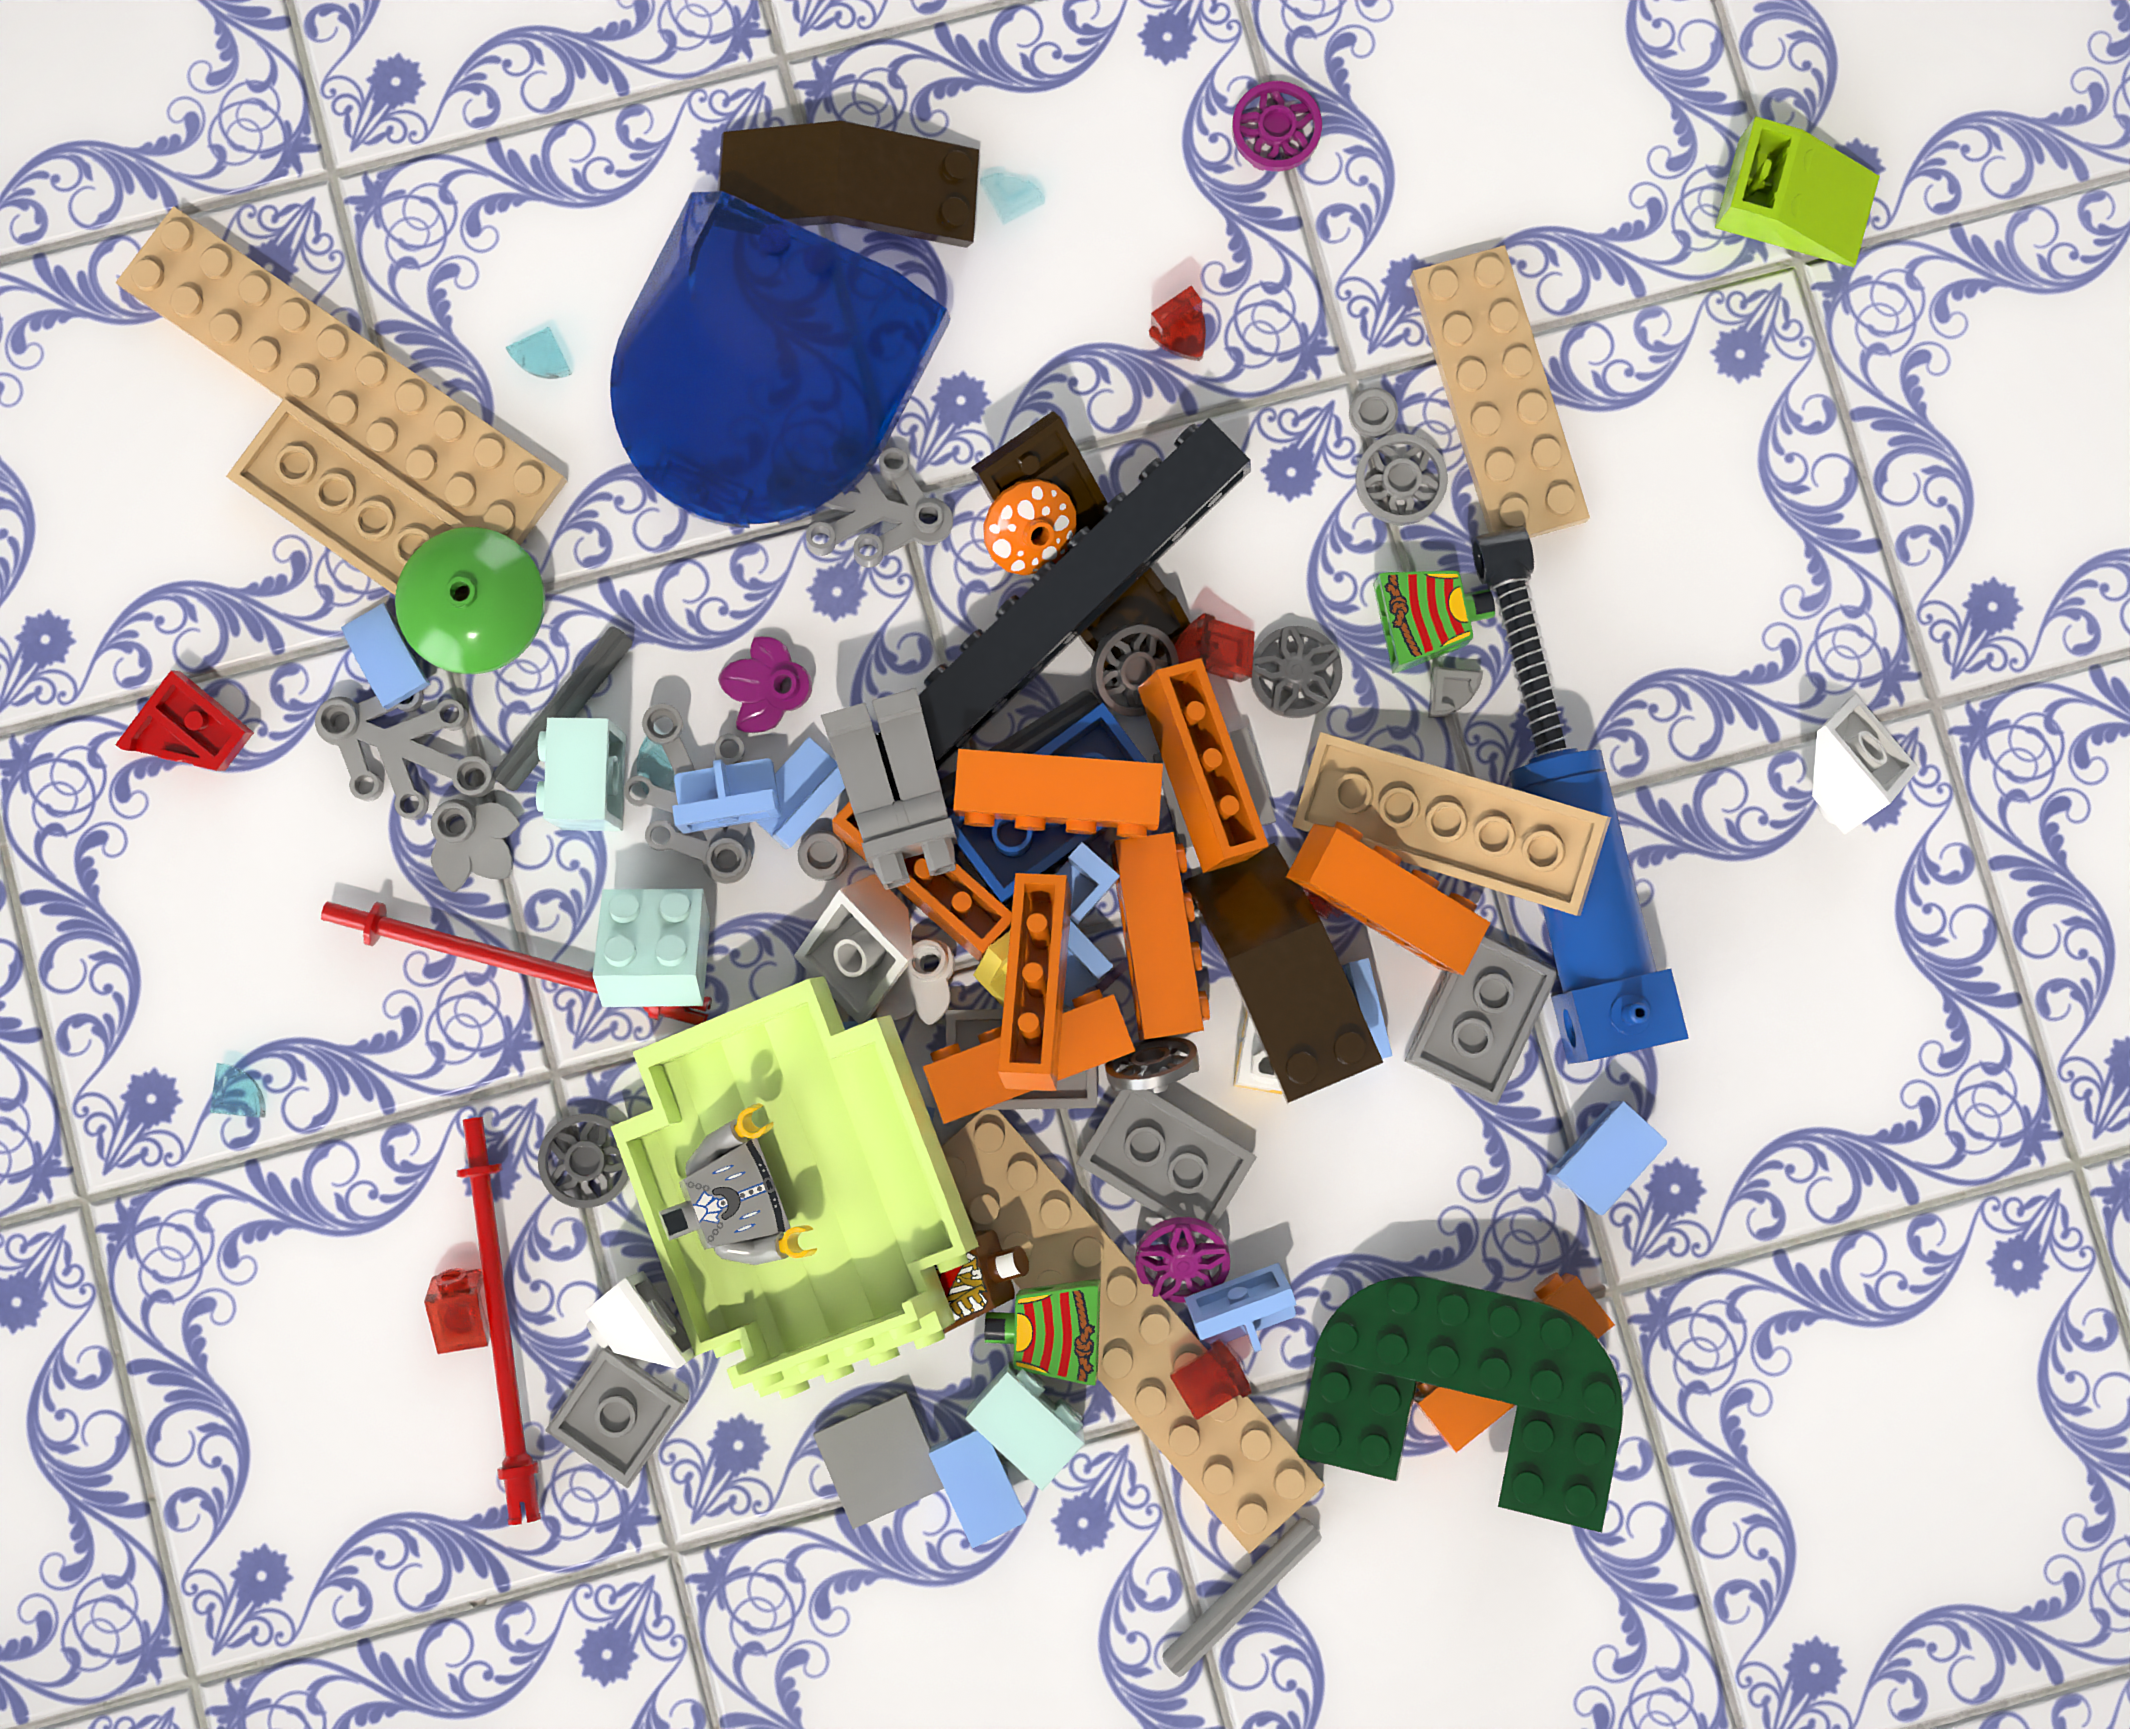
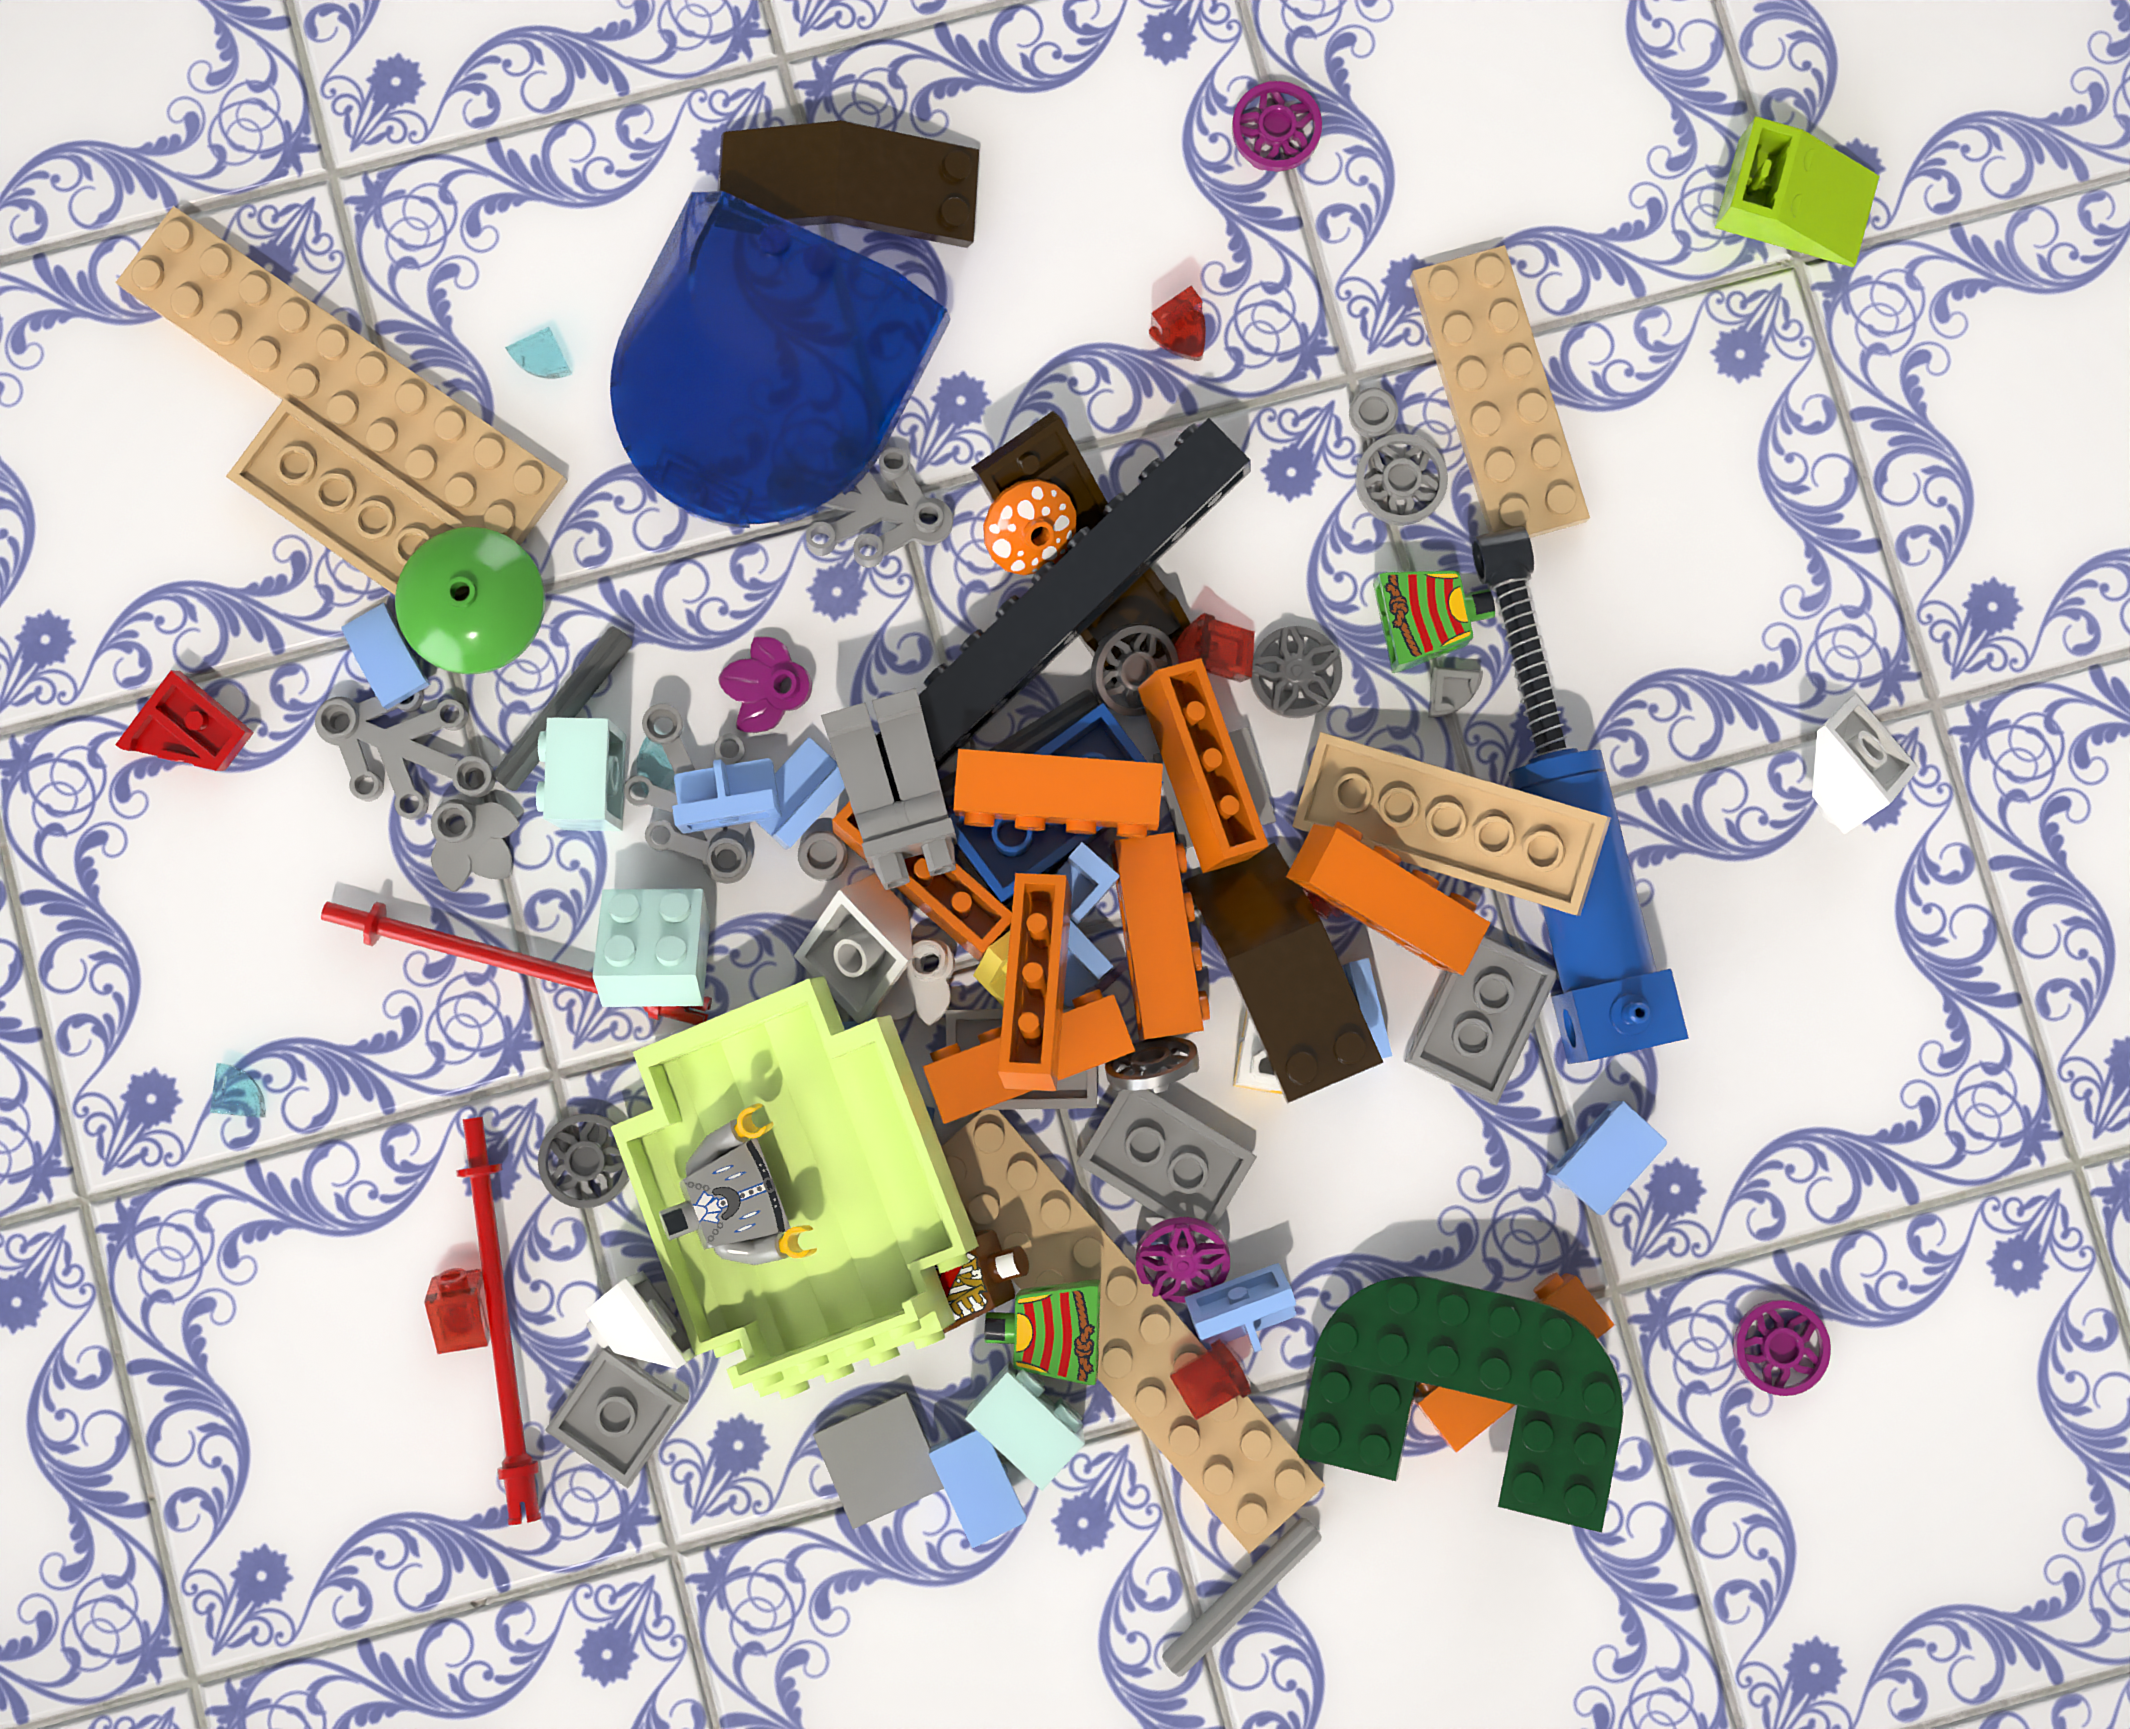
(1011, 195): clear light blue tile -> none
(1782, 1347): none -> magenta wheel

